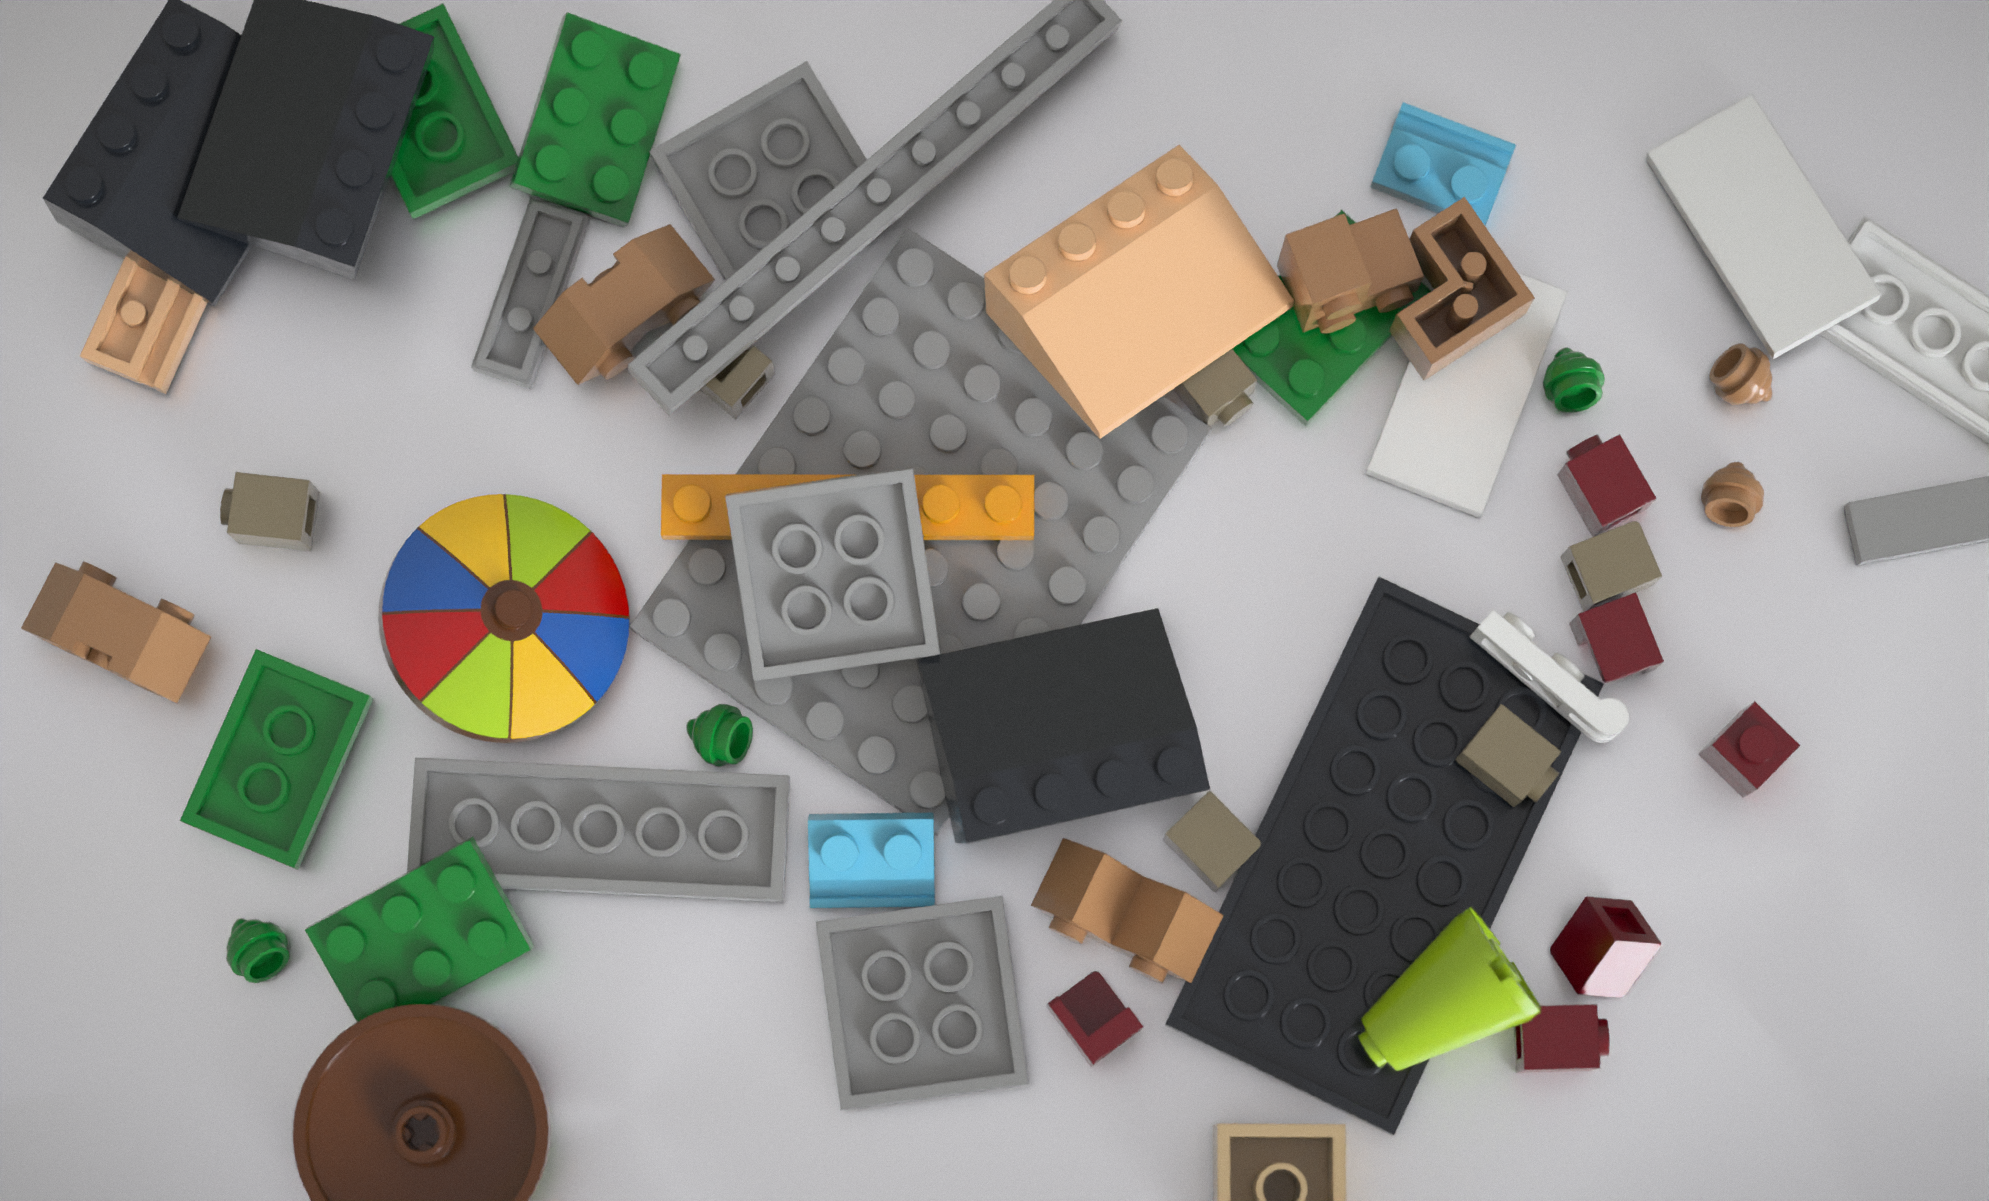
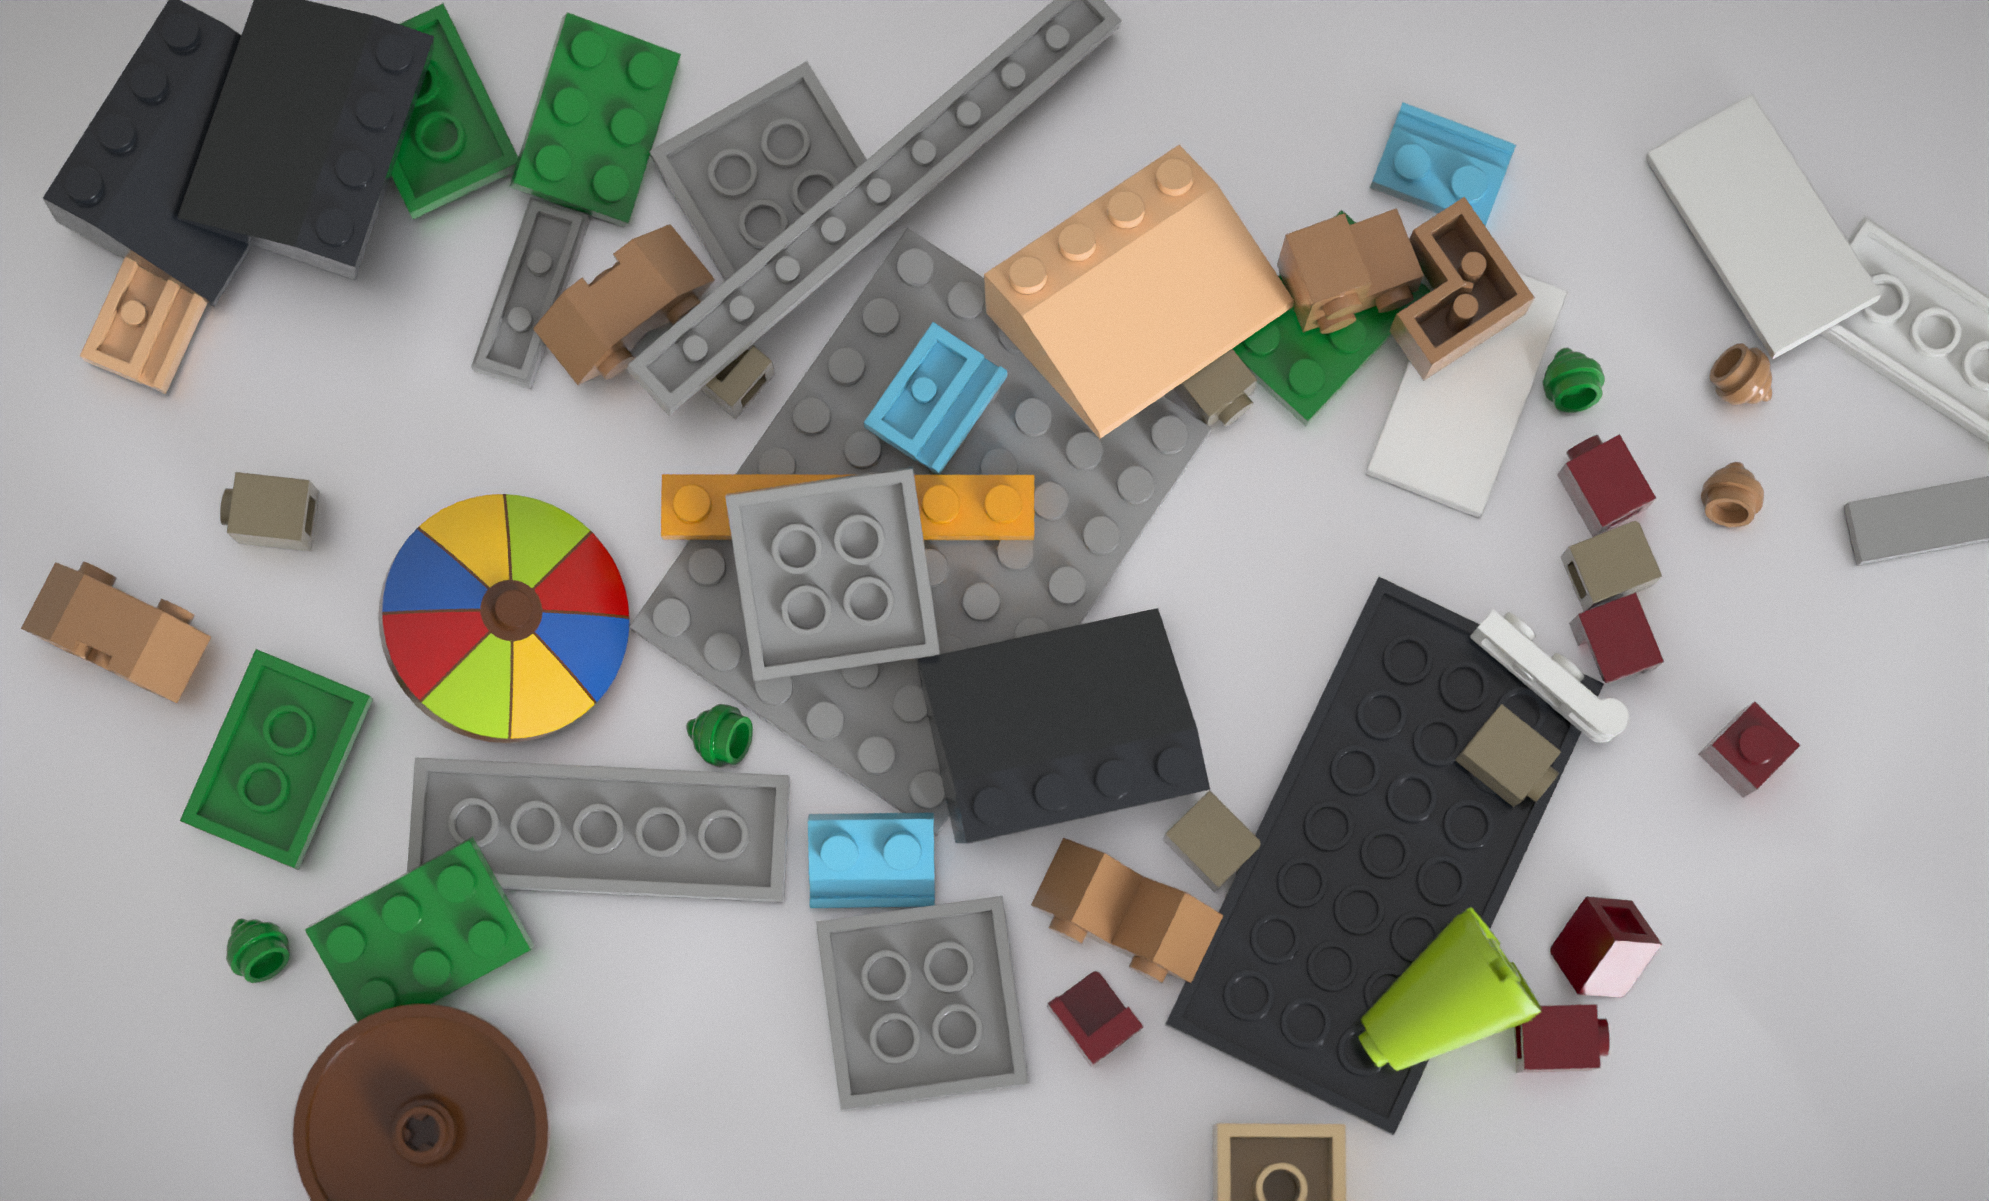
(935, 399): none -> medium azure plate

